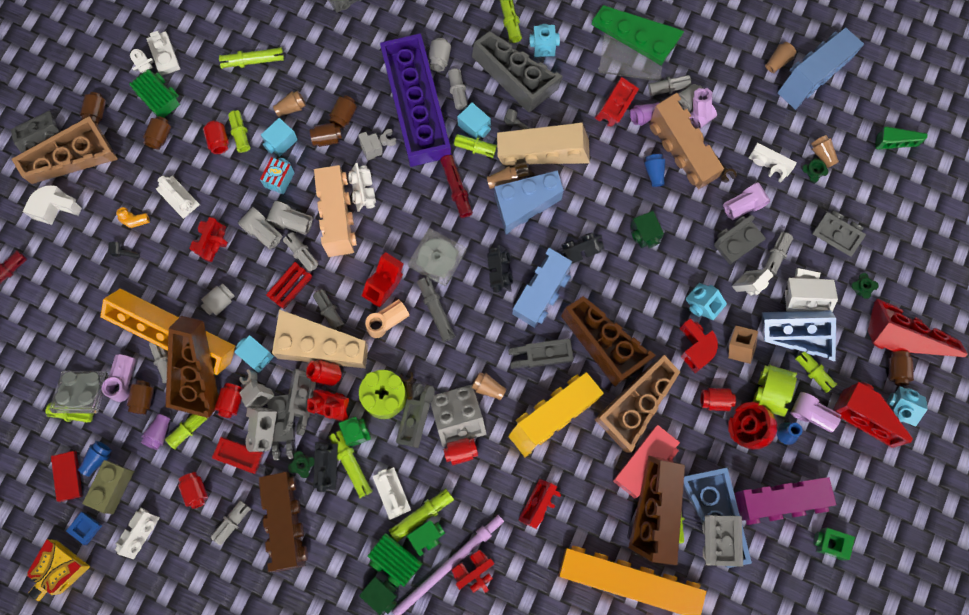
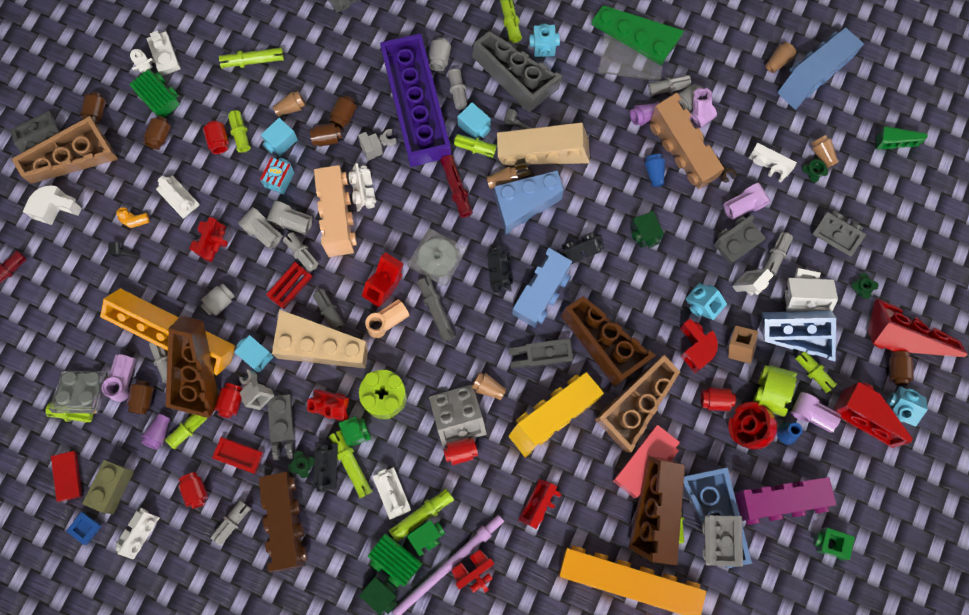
(54, 569): torso -> none
(94, 458): blue cone -> none
(260, 428): light grey leg -> none
(300, 390): dark grey hinge -> none
(323, 372): red brick -> none
(408, 384): dark brown hand -> none
(415, 416): dark grey hinge -> none
(617, 102): red hinge -> none

